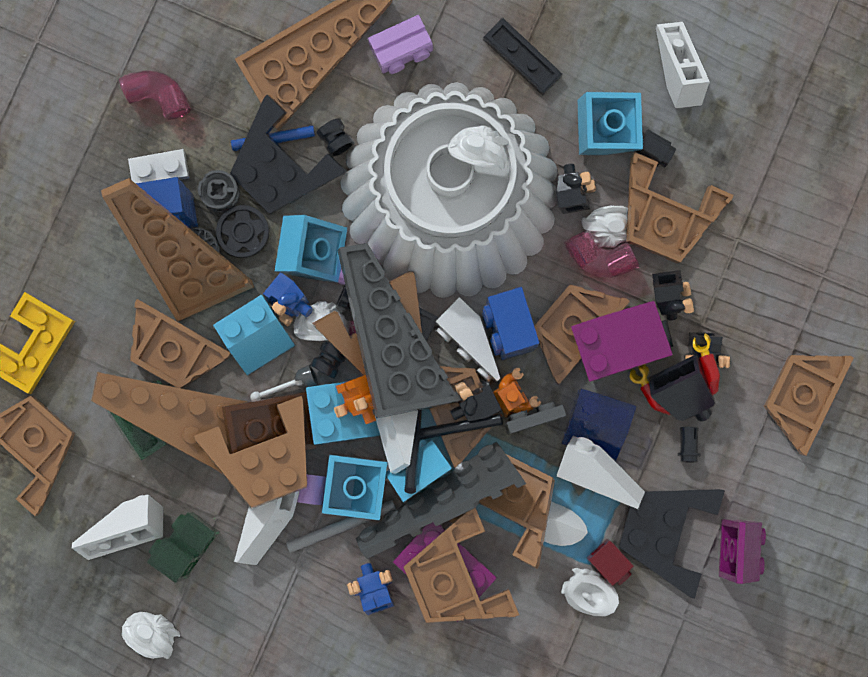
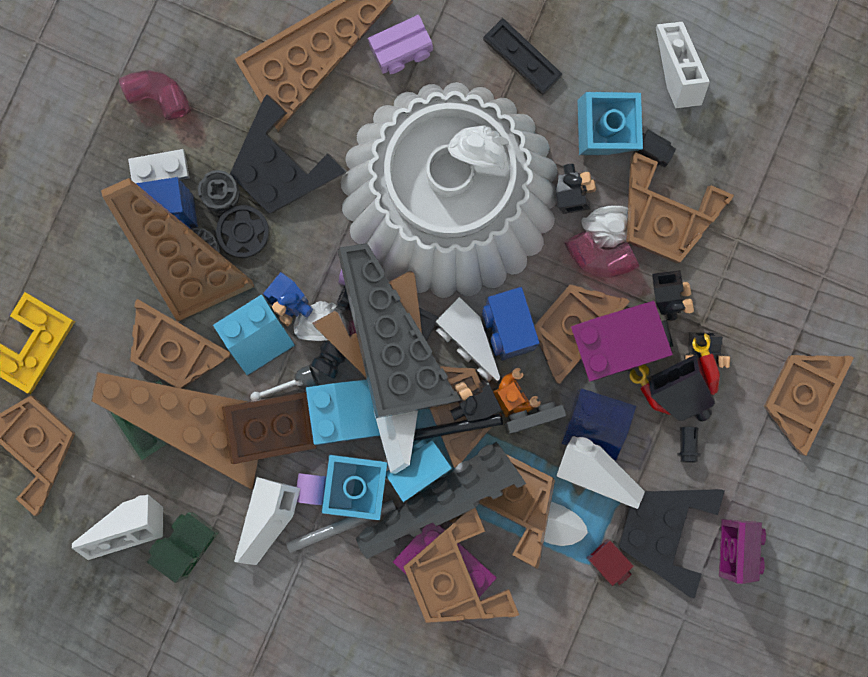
(149, 635): white hat -> none
(268, 468): medium nougat wing -> none
(281, 136): blue bar -> none
(310, 248): medium azure slope -> none
(335, 137): black wheel -> none
(356, 399): orange piece -> none
(372, 589): blue piece -> none
(412, 469): black bar -> none
(590, 593): white hat -> none

